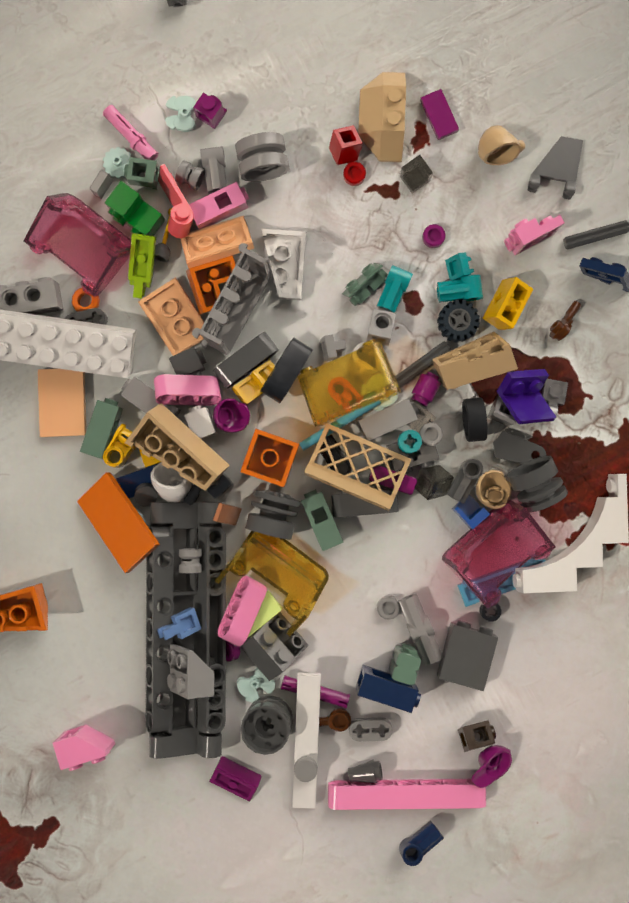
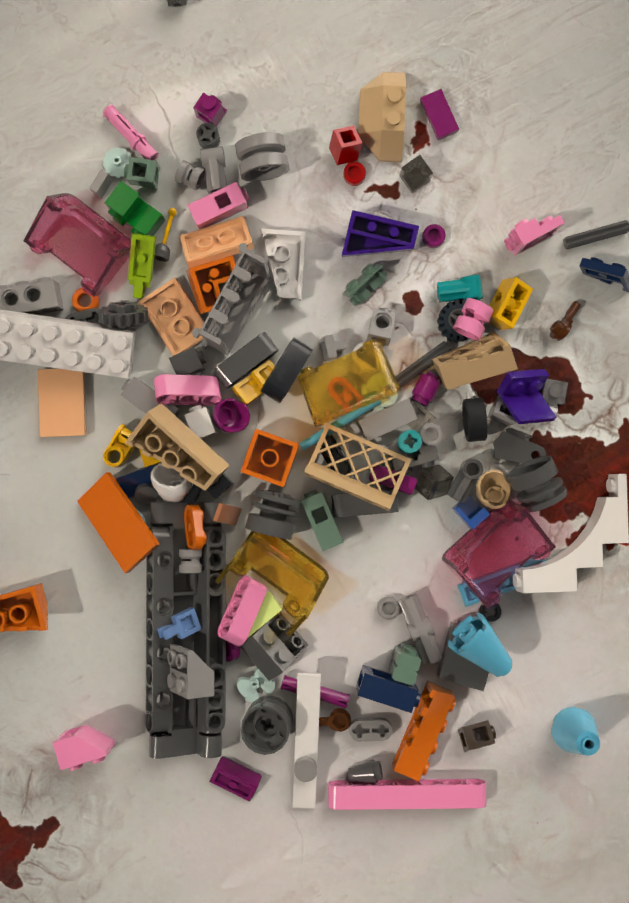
(101, 427): sand green brick -> none
(123, 314): none -> dark grey gear
(181, 213): coral door -> none
(183, 121): light aqua piece -> none
(194, 527): none -> orange plate
(206, 131): none -> dark grey wheel
(377, 235): none -> dark purple wedge
(396, 284): teal piece -> none
(423, 731): none -> orange wedge
(423, 841): dark blue piece -> none
(458, 266): teal tile -> none
(473, 319): none -> bright pink wheel
(480, 645): none -> medium azure cone
(493, 763): magenta piece -> none
(499, 146): tan piece -> none
(559, 165): dark grey flag -> none
(576, 731): none -> medium azure cone

